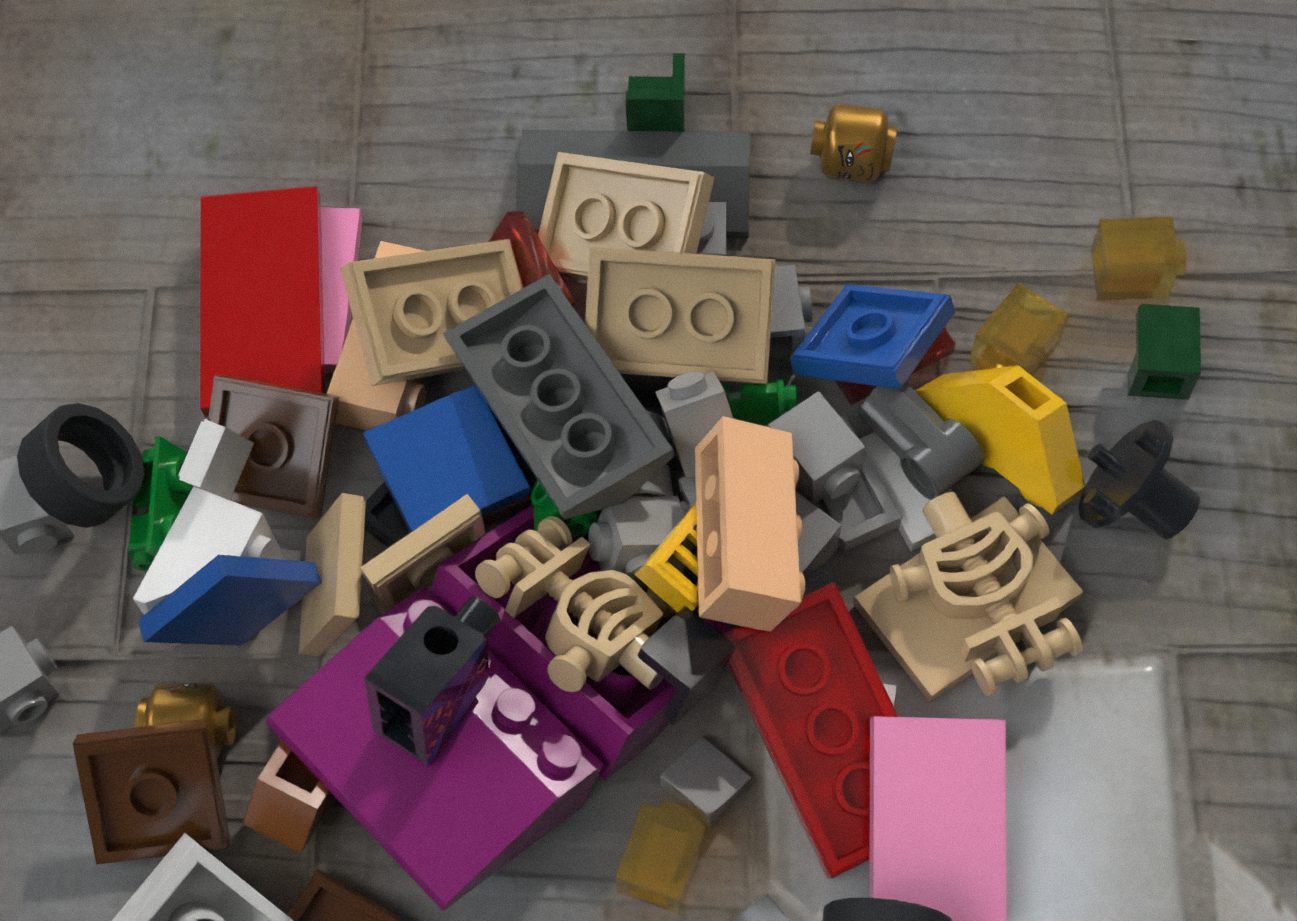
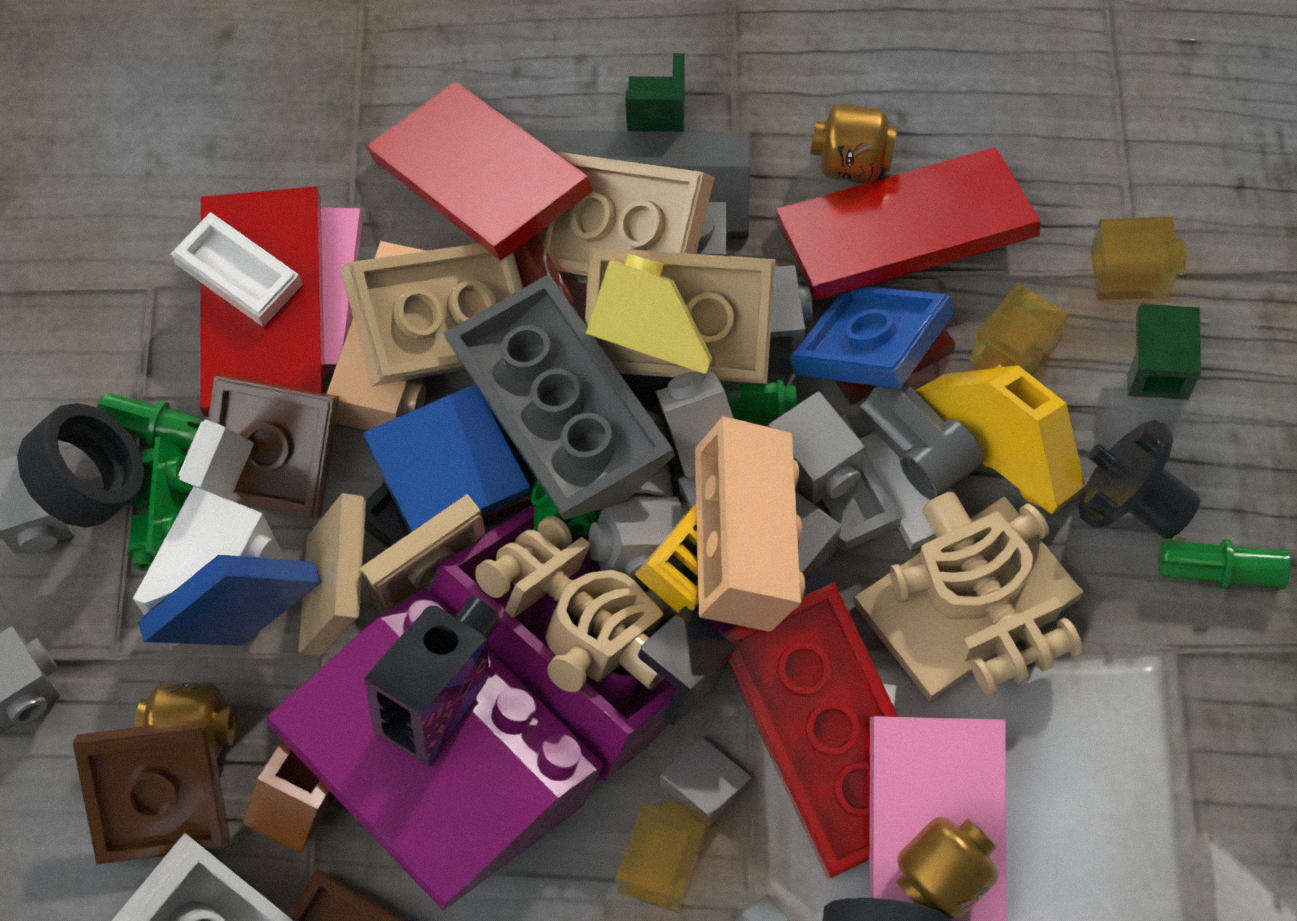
(152, 420): none -> green axle
(236, 269): none -> white tile
(480, 170): none -> tile
(647, 314): none -> light yellow slope
(907, 223): none -> red tile
(948, 866): none -> pearl gold head
(1224, 564): none -> green axle

